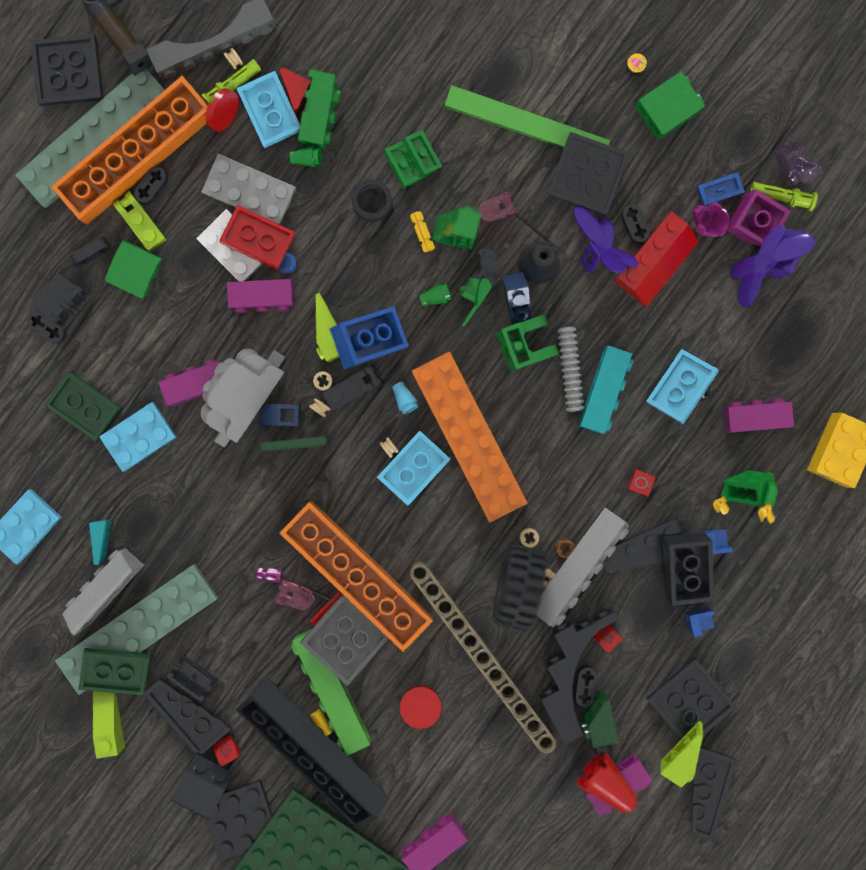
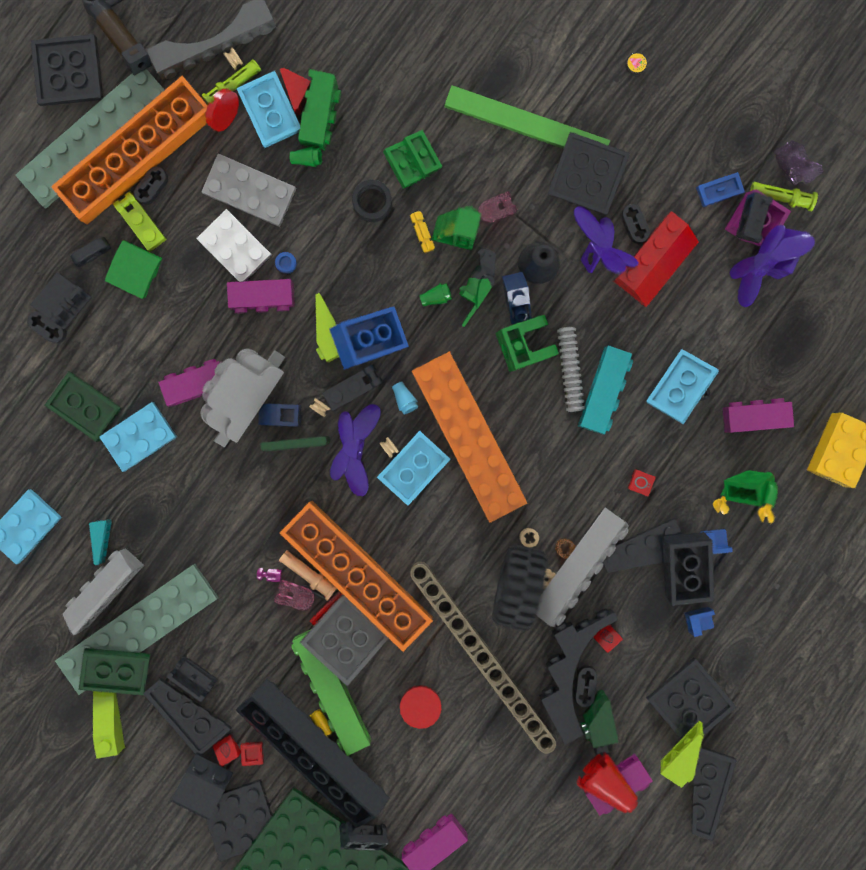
(252, 753): none -> red tile
(257, 237): red tile -> none
(316, 383): tan bush -> none
(316, 580): none -> light nougat pin
(349, 458): none -> dark purple piece
(363, 837): none -> black hinge
(670, 105): green brick -> none
(711, 220): magenta hair -> none
(753, 217): none -> black hinge

